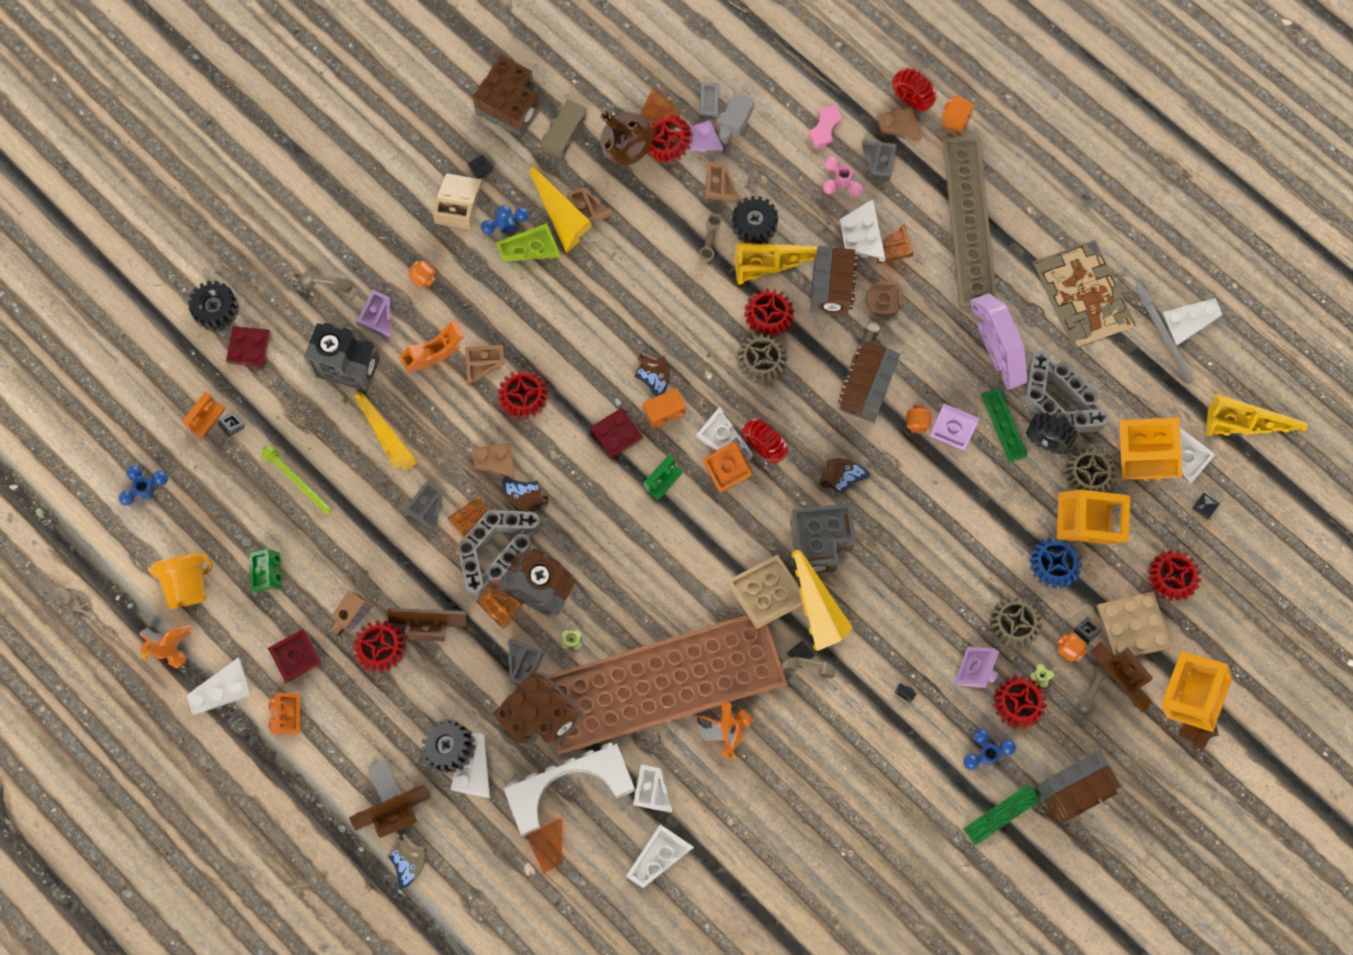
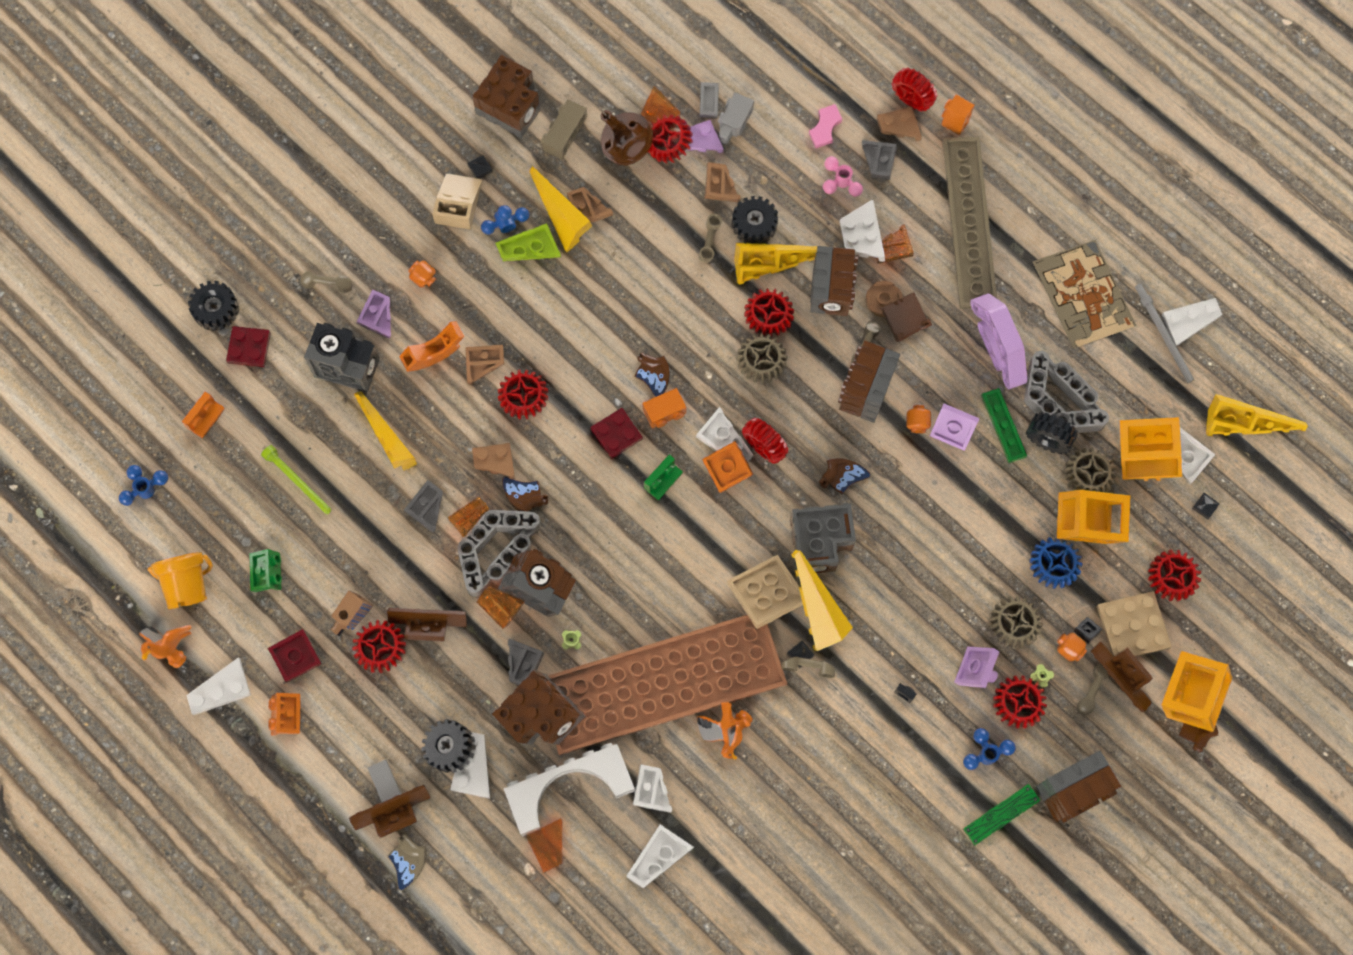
(231, 424): black tile -> none
(905, 317): none -> reddish brown piece

